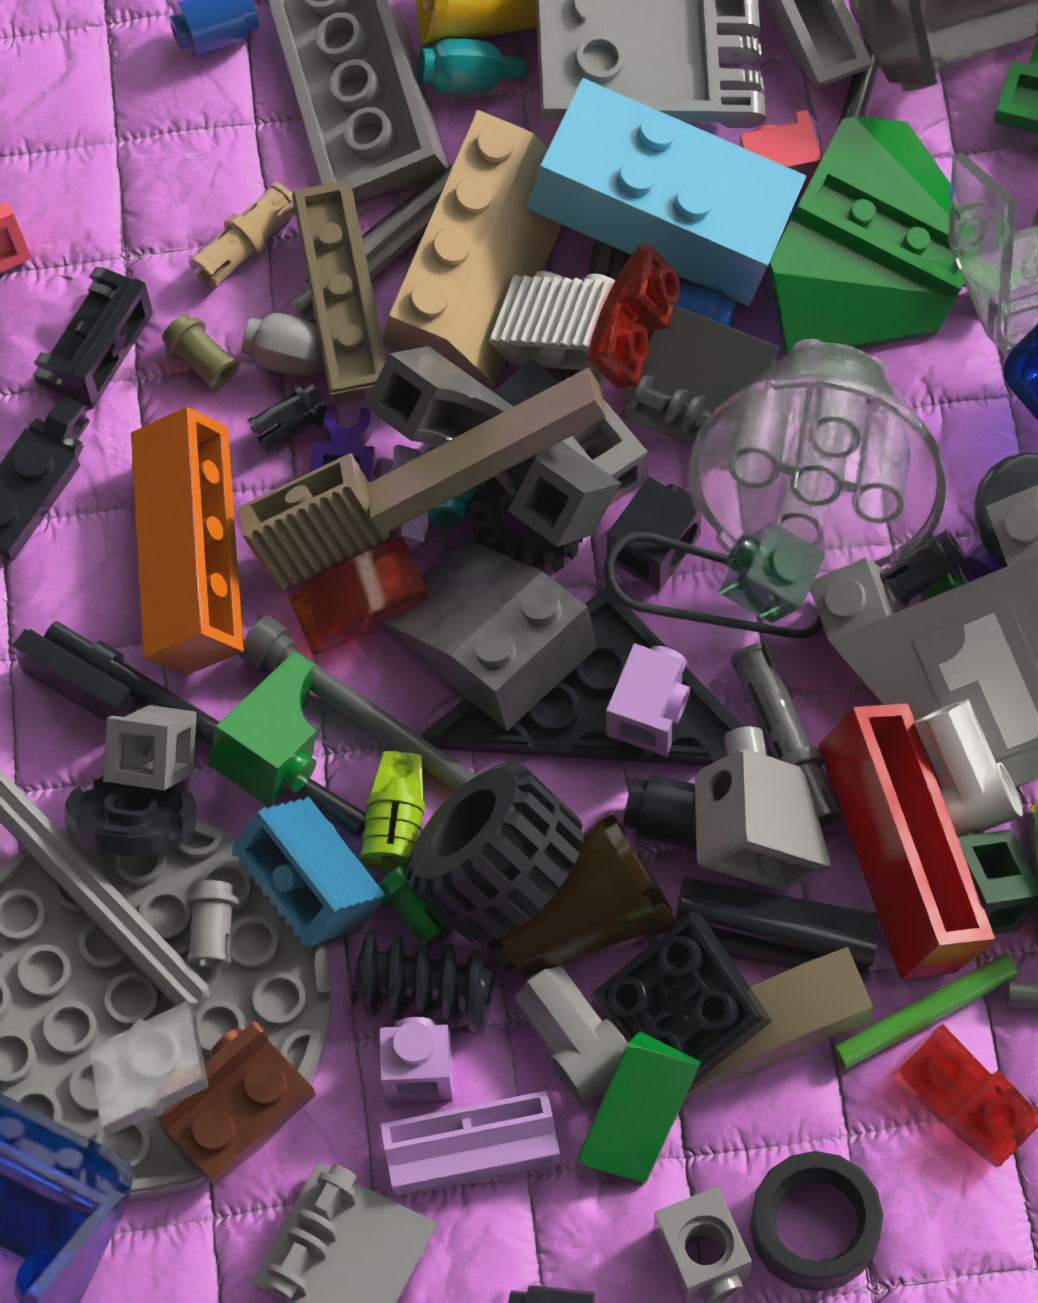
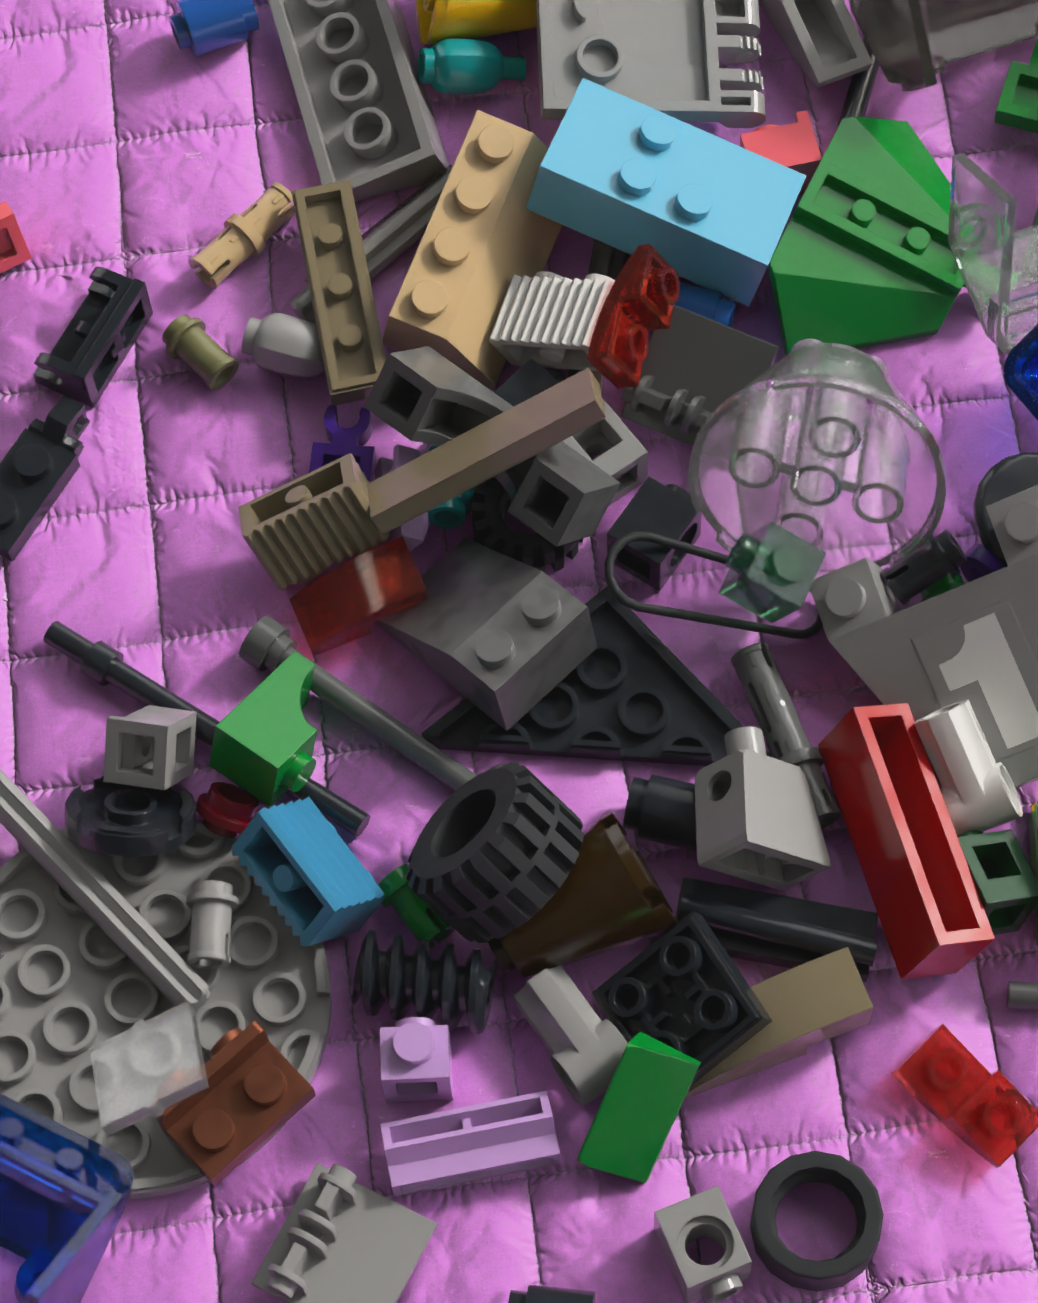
(72, 676): black tile -> none
(186, 542): orange brick -> none
(226, 809): none -> dark red plate
(290, 414): black pin -> none
(398, 798): lime hinge -> none
(648, 699): lavender brick -> none
(925, 1011): bright green bar -> none

